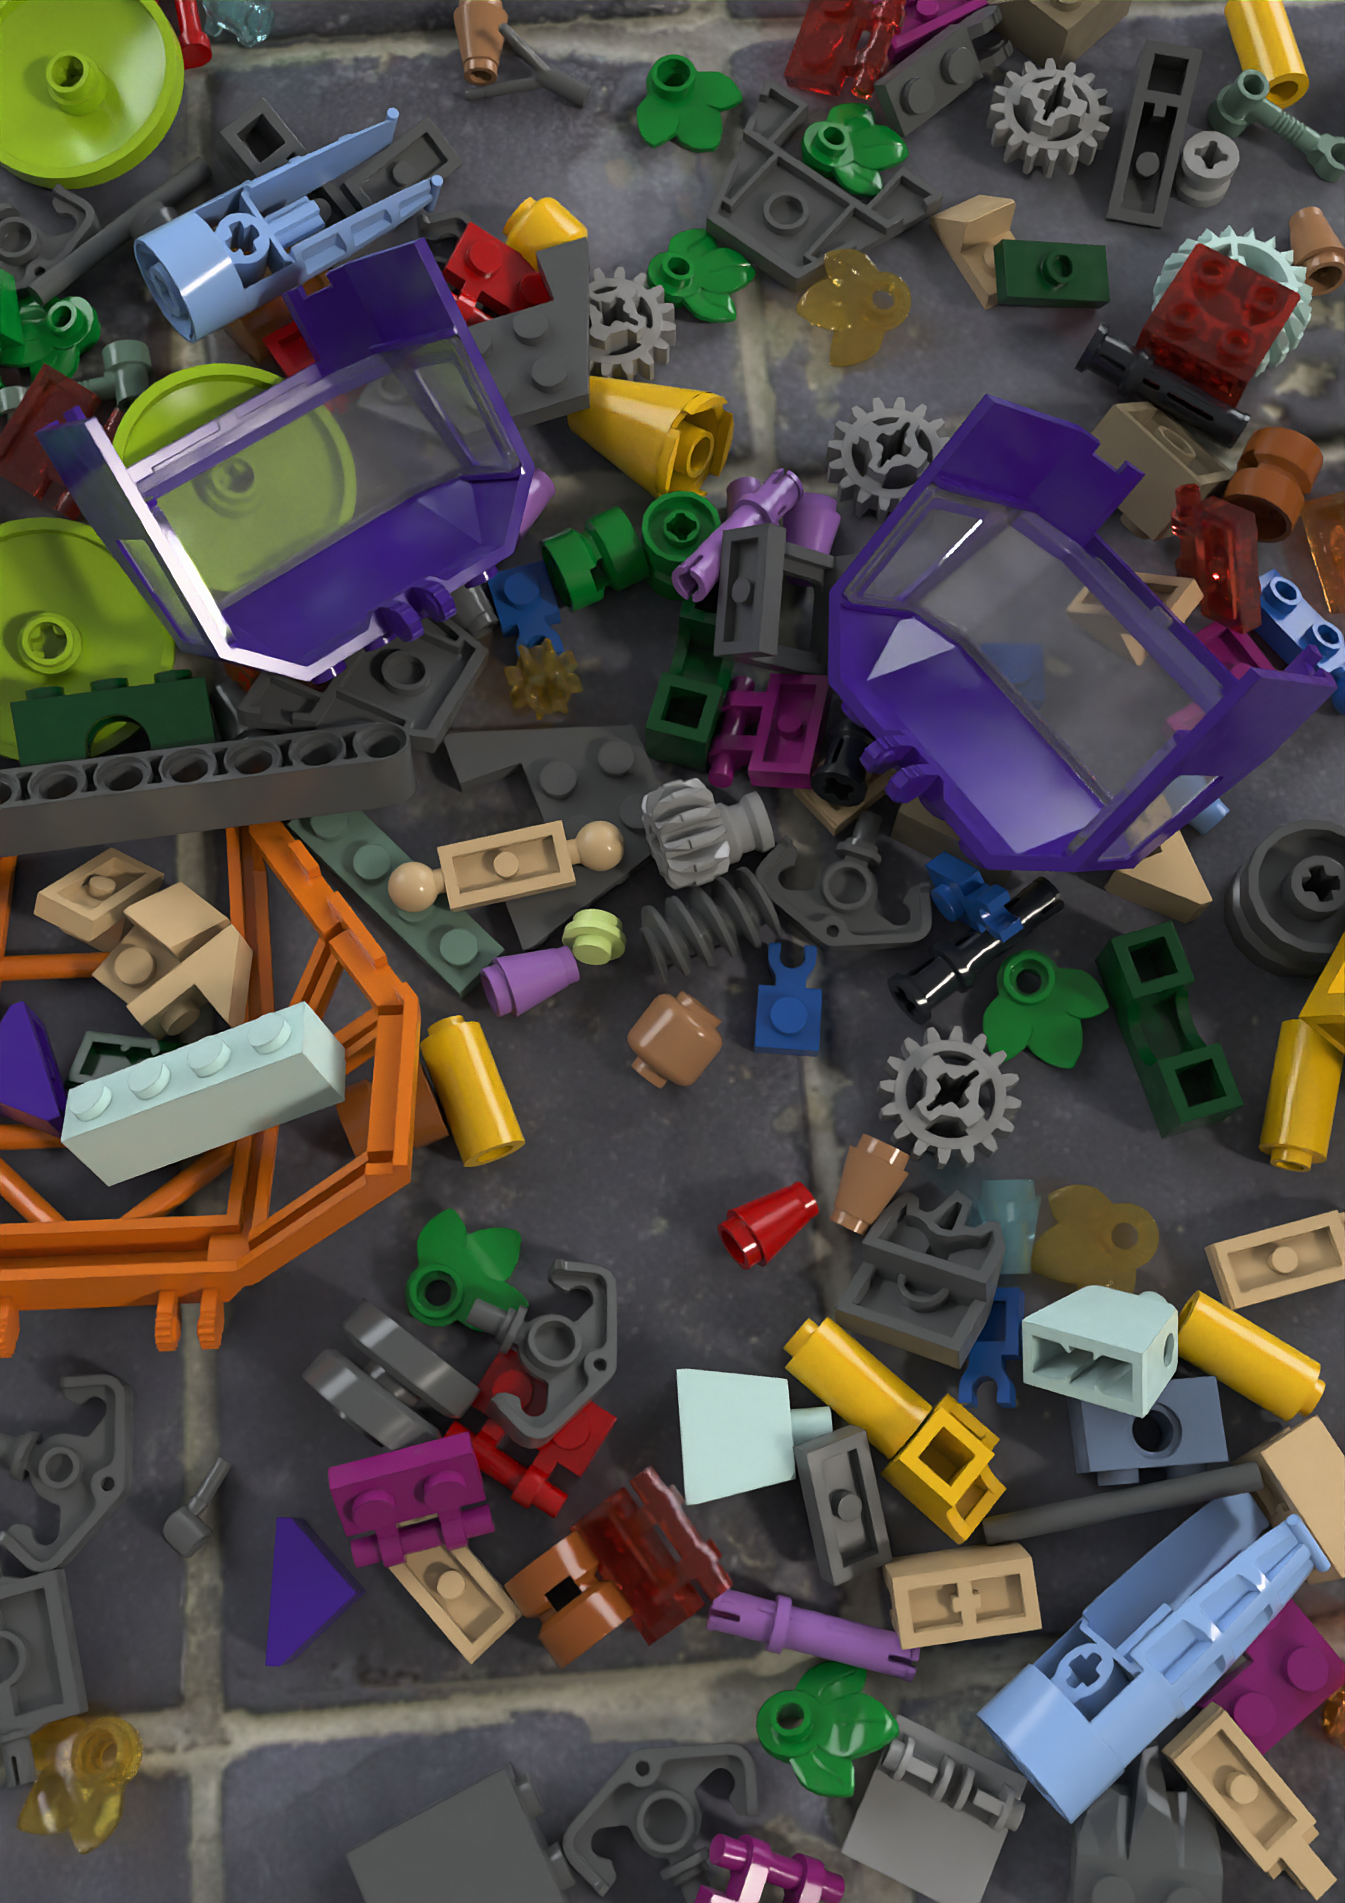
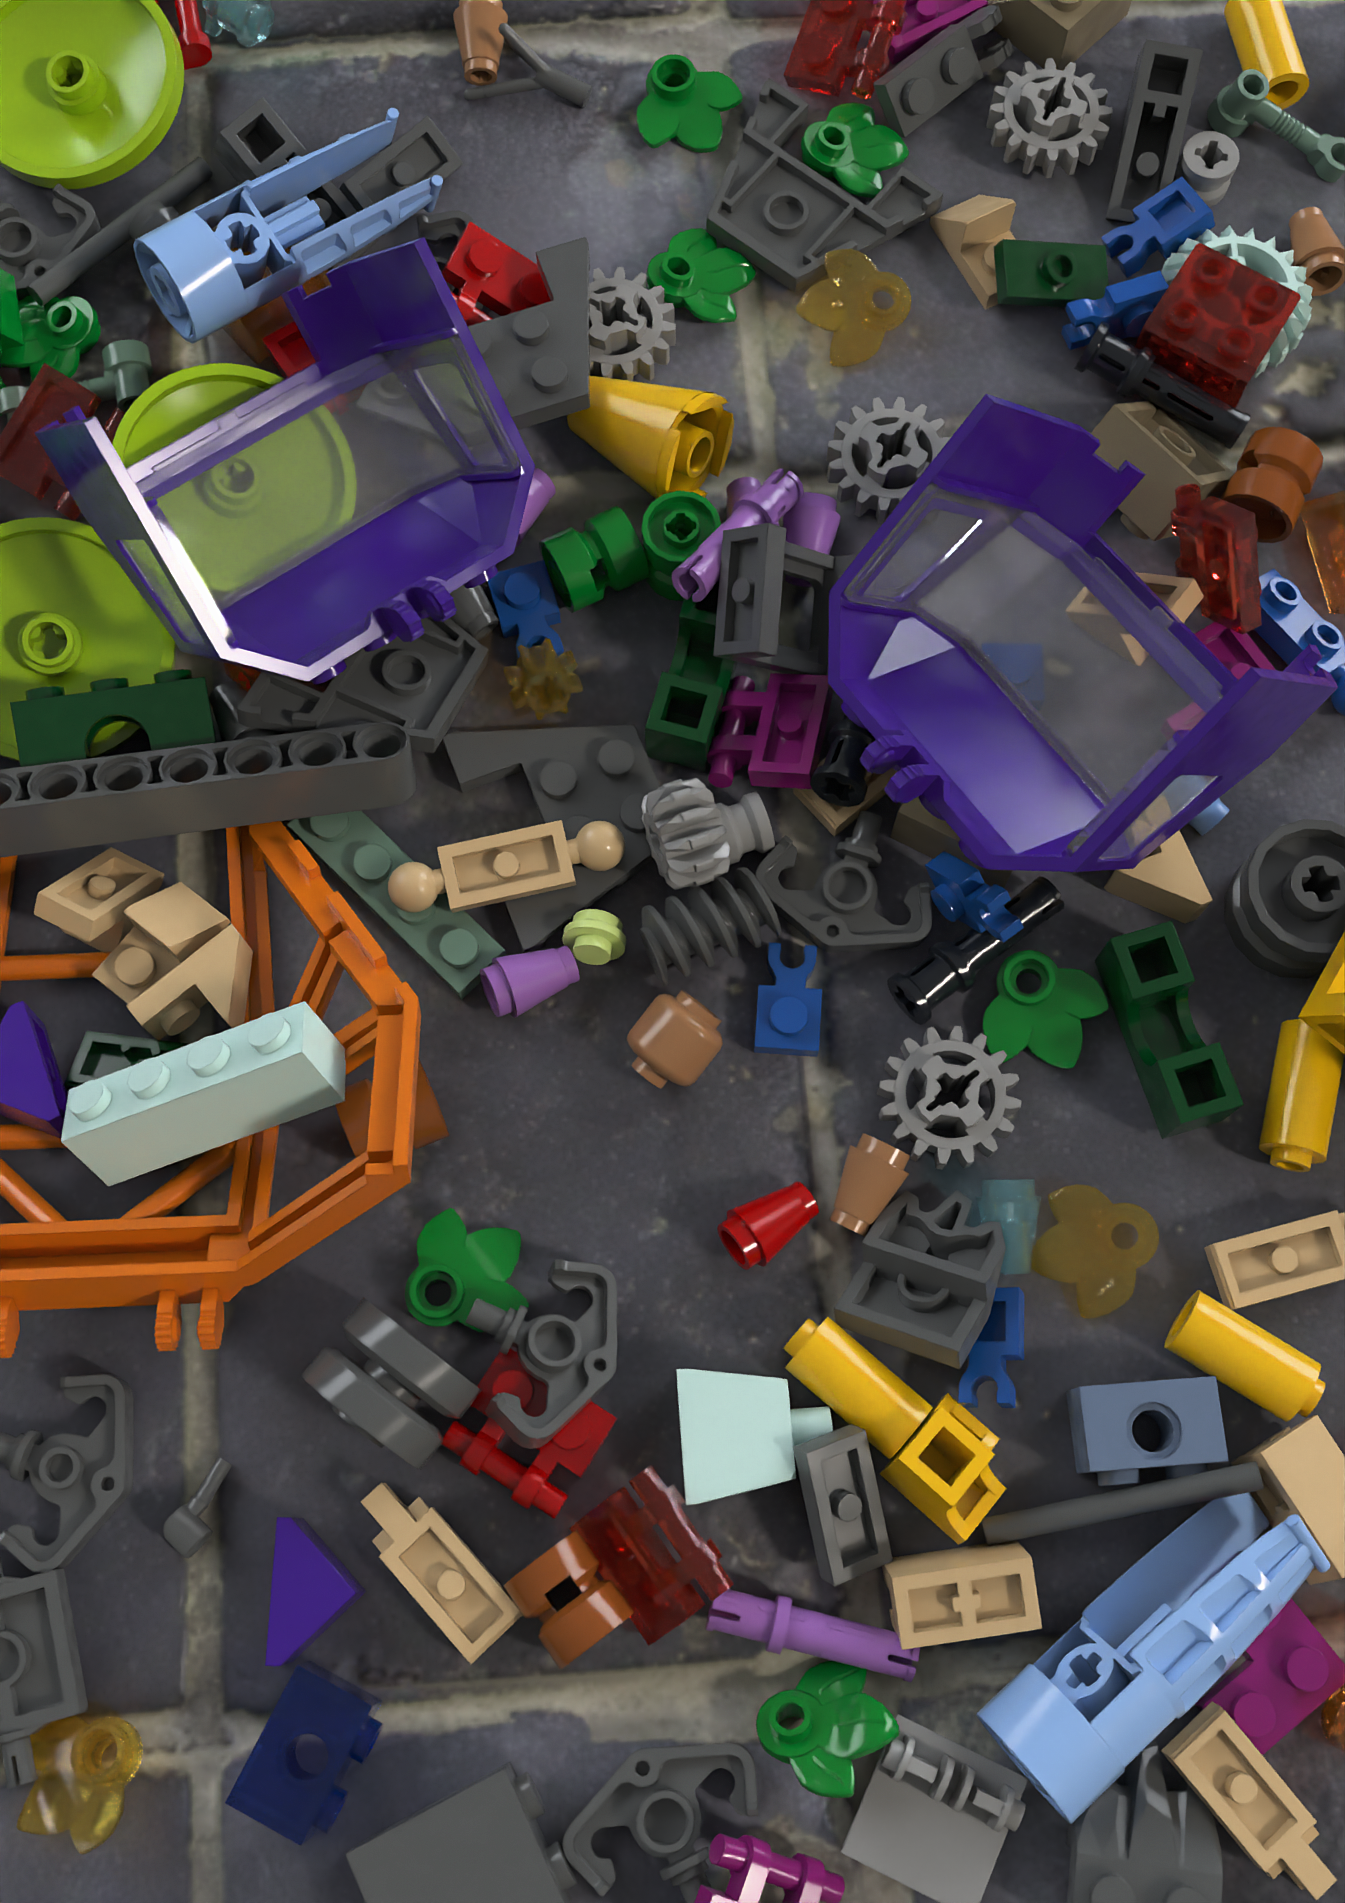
(272, 1782): none -> clear blue brick
(405, 1486): magenta plate -> none
(471, 1091): yellow brick -> none
(541, 226): yellow head -> none
(1103, 1348): light aqua torso -> none
(1123, 307): none -> blue plate
(1159, 225): none -> blue plate

